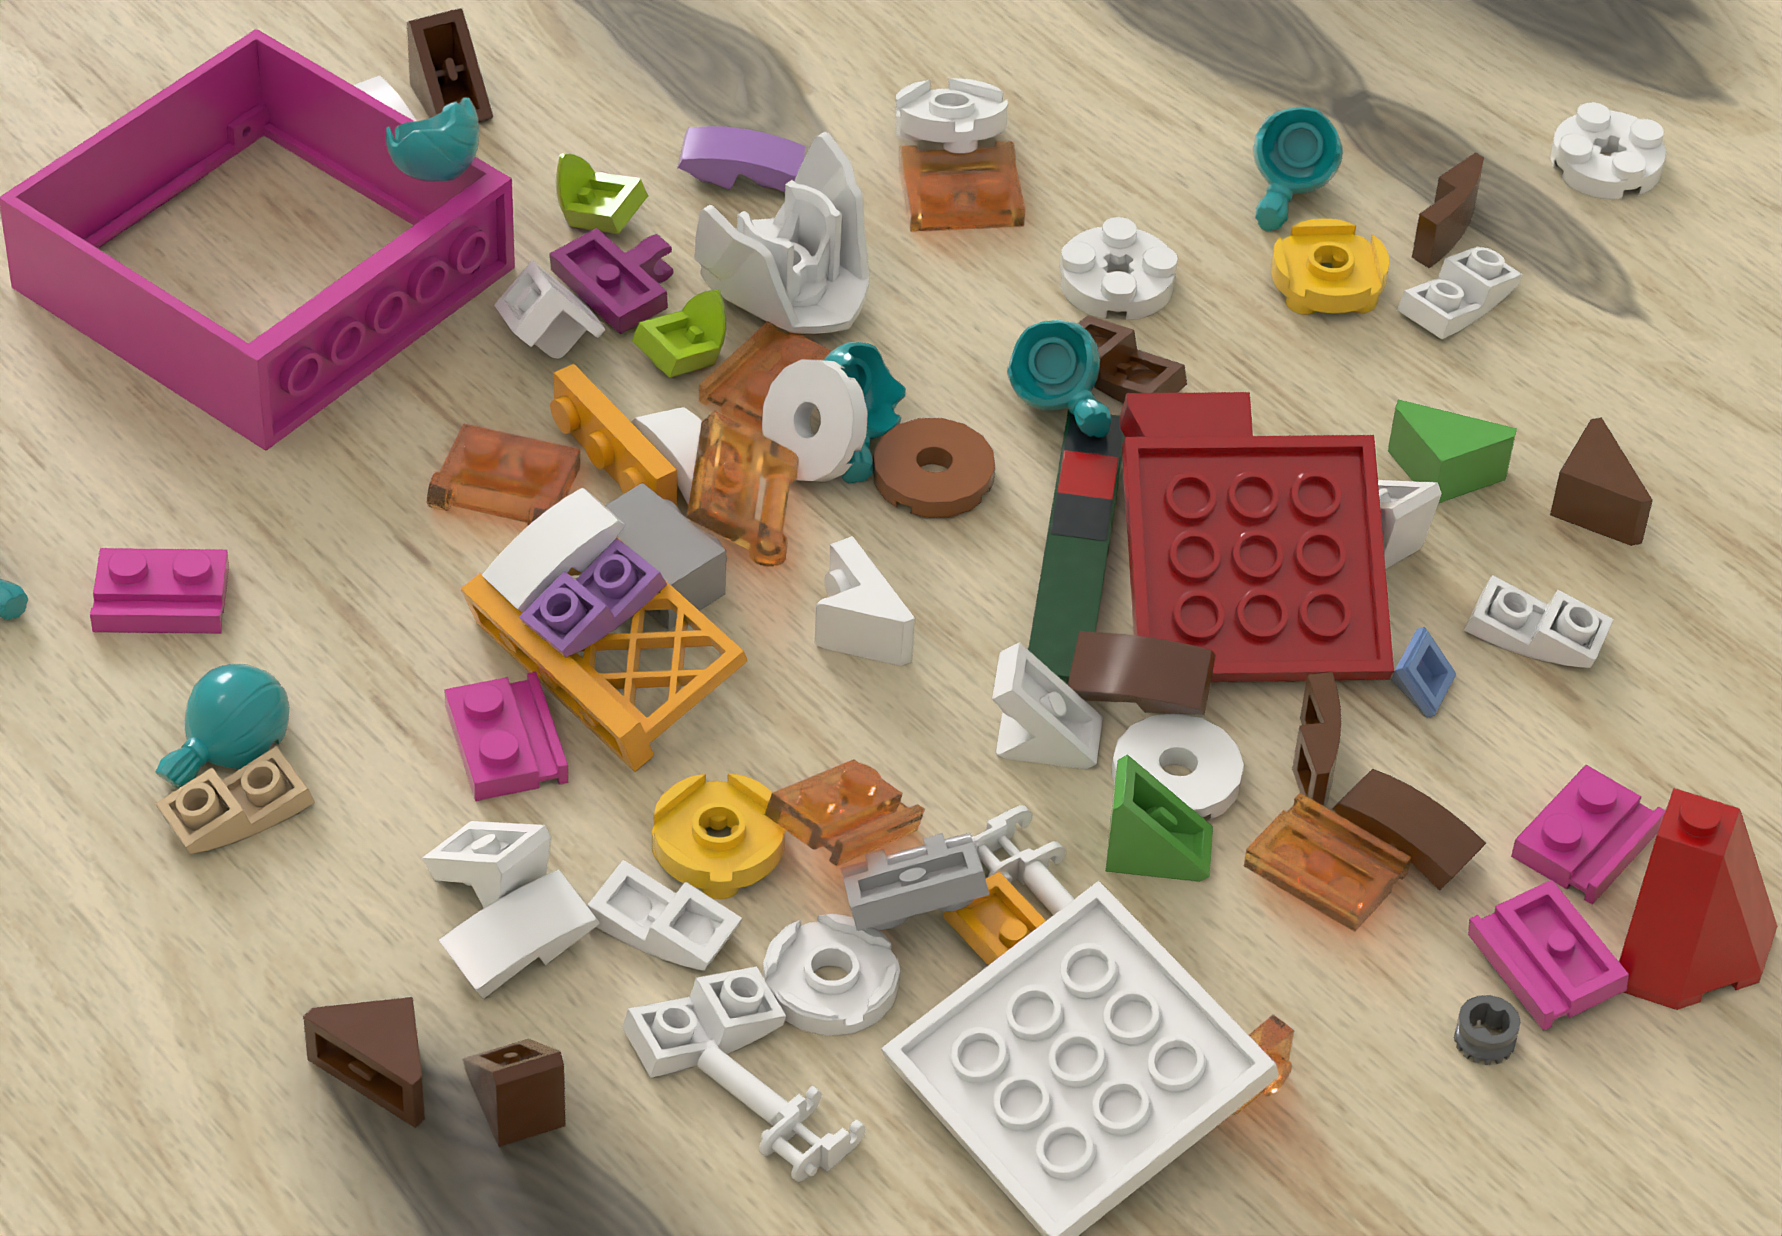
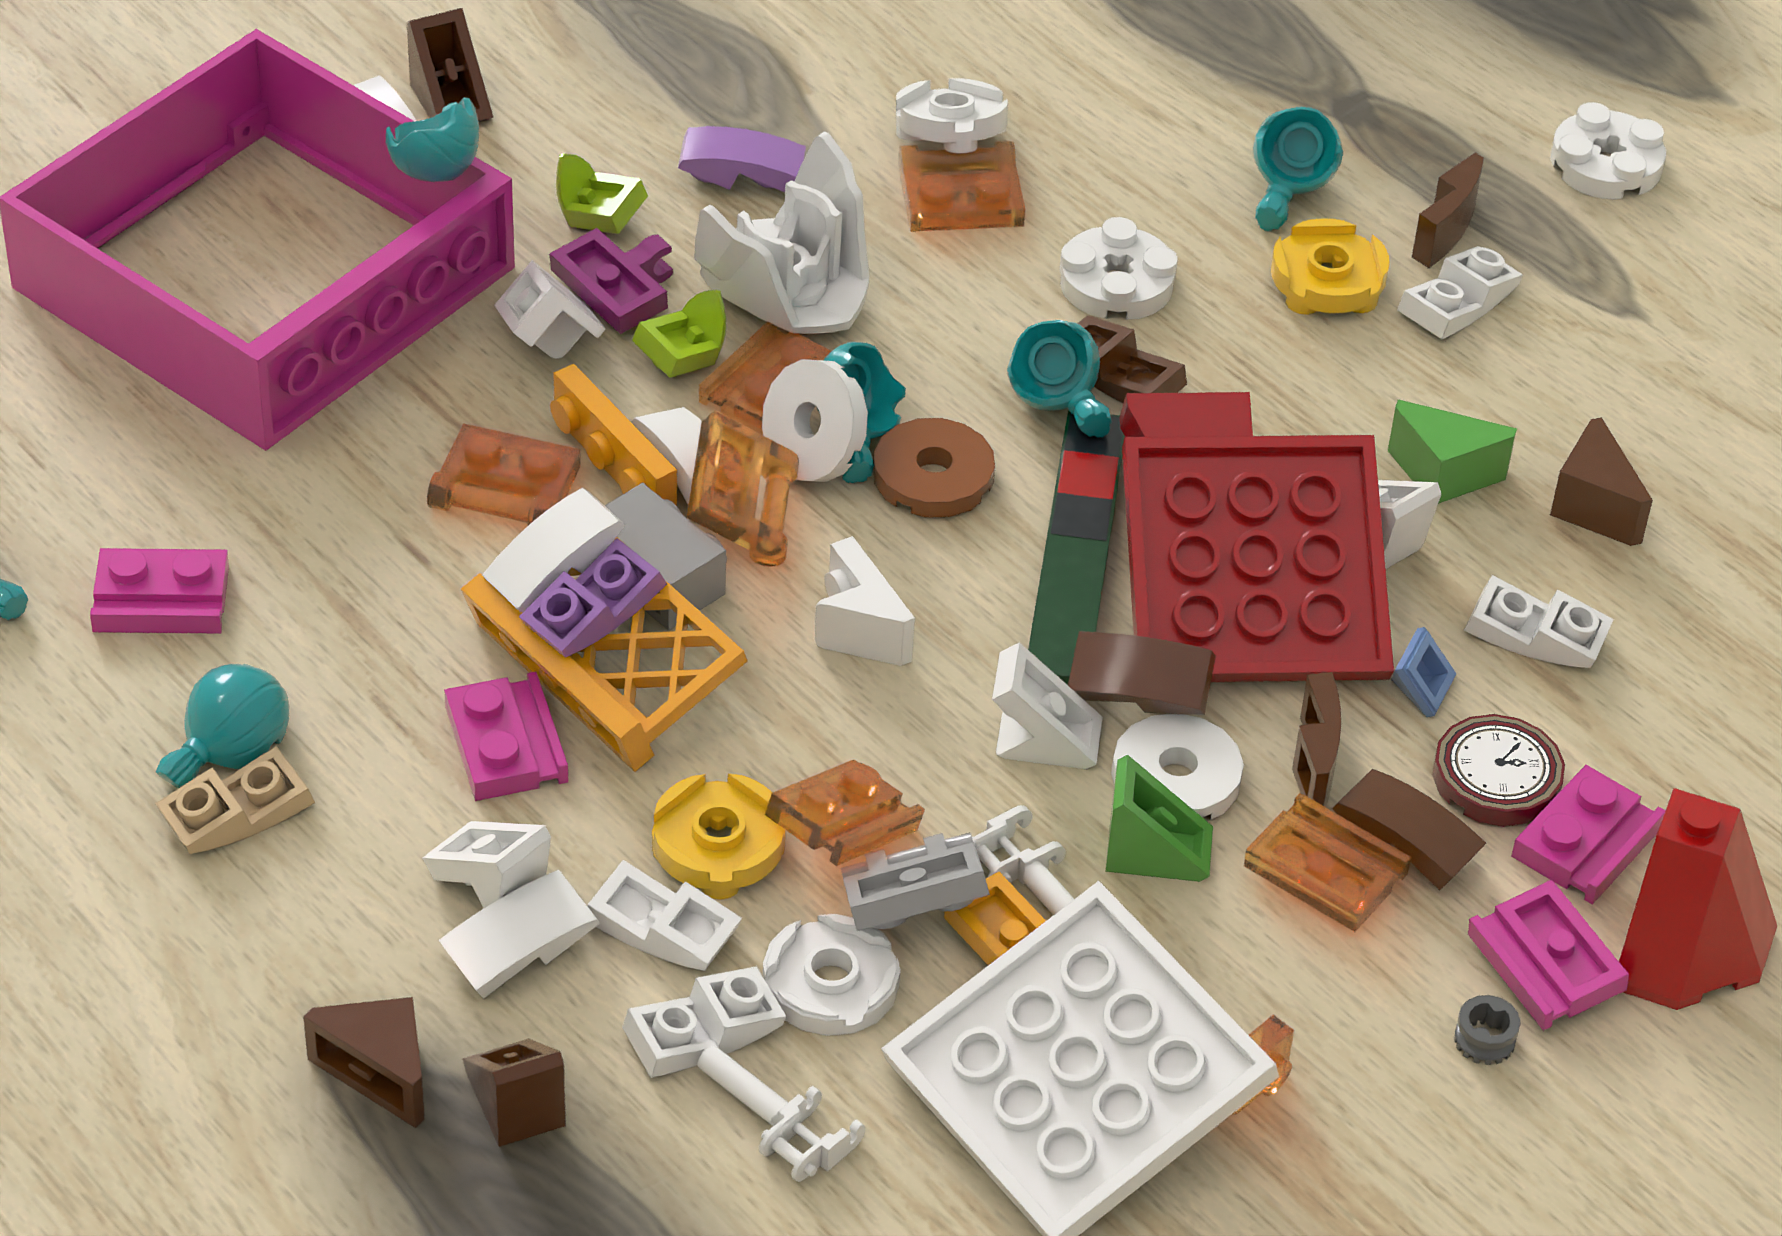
(1498, 769): none -> tile

